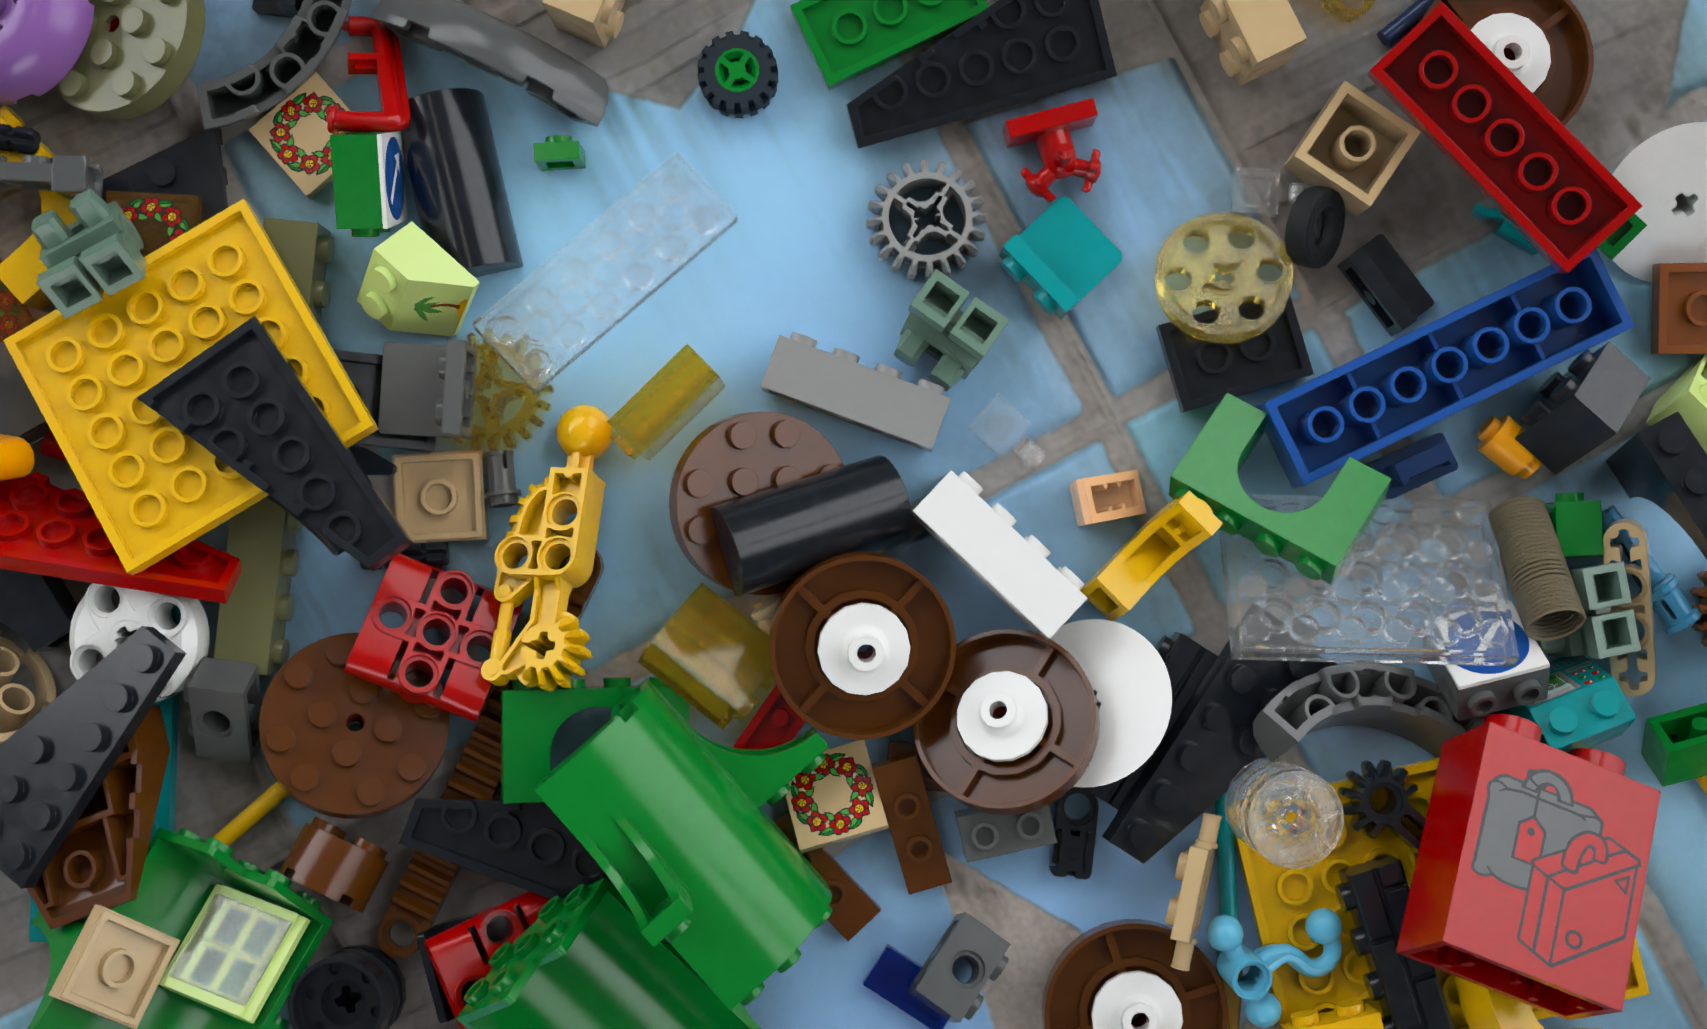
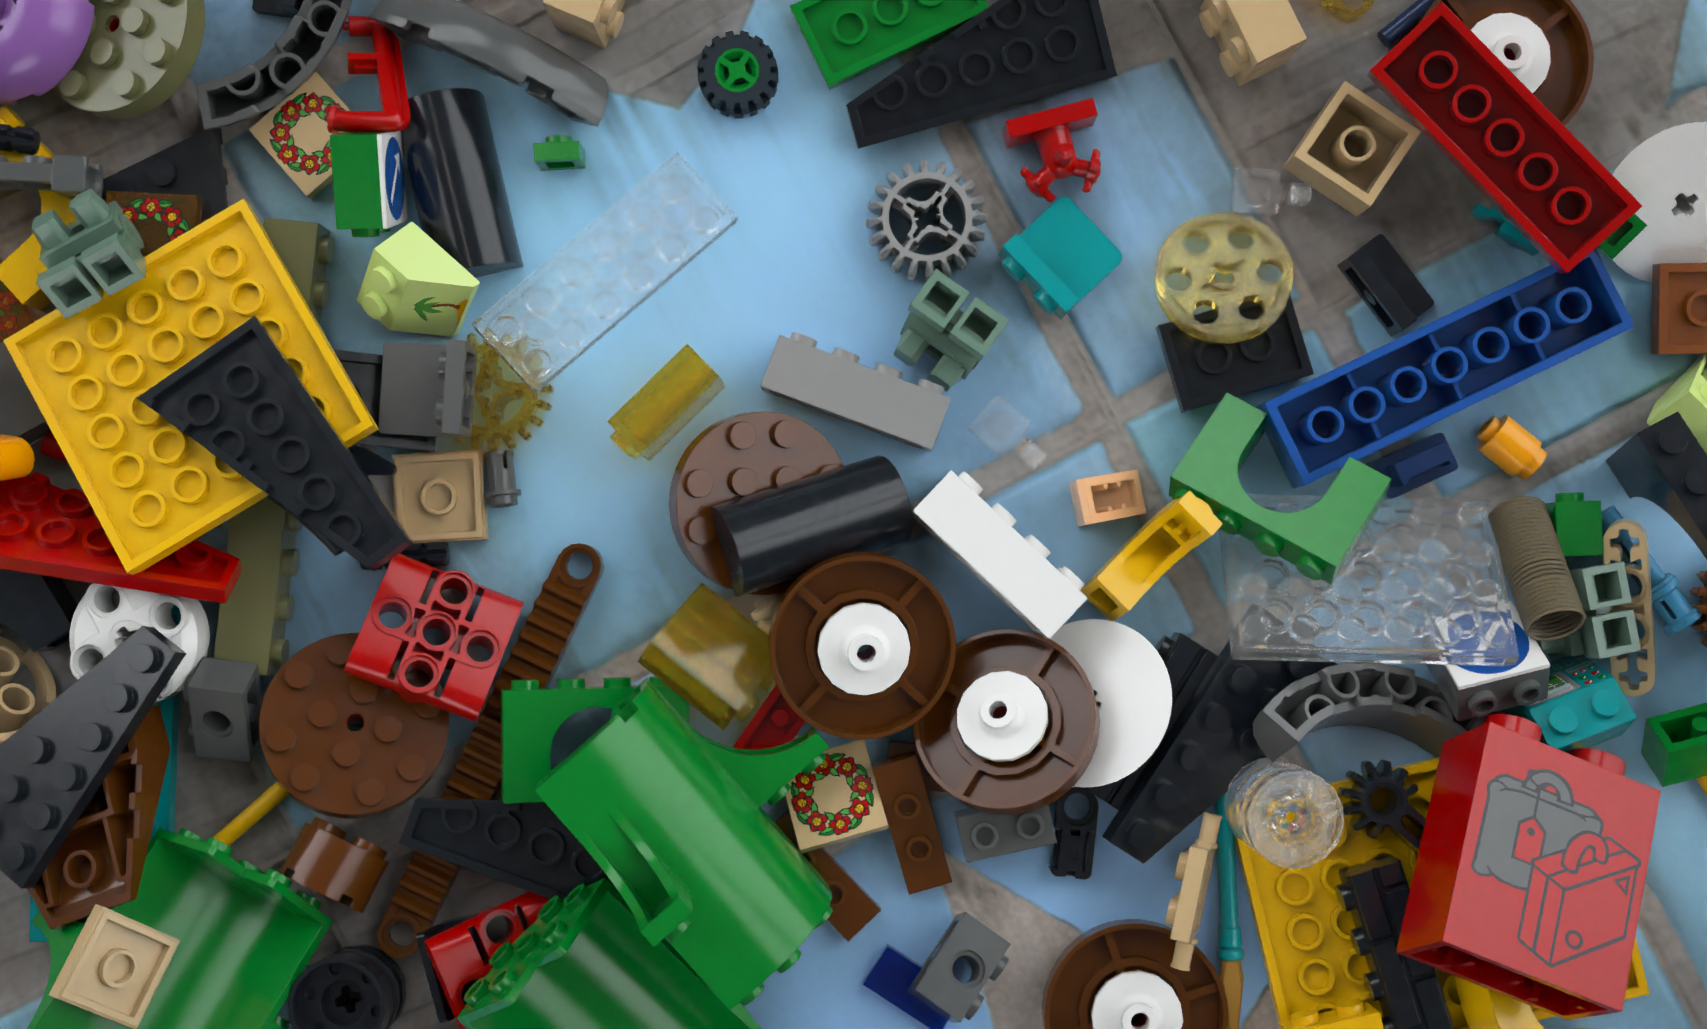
(234, 953): clear piece -> none
(542, 534): yellow arm -> none
(1261, 1006): medium azure piece -> none
(1314, 207): black tyre -> none
(1581, 407): black brick -> none

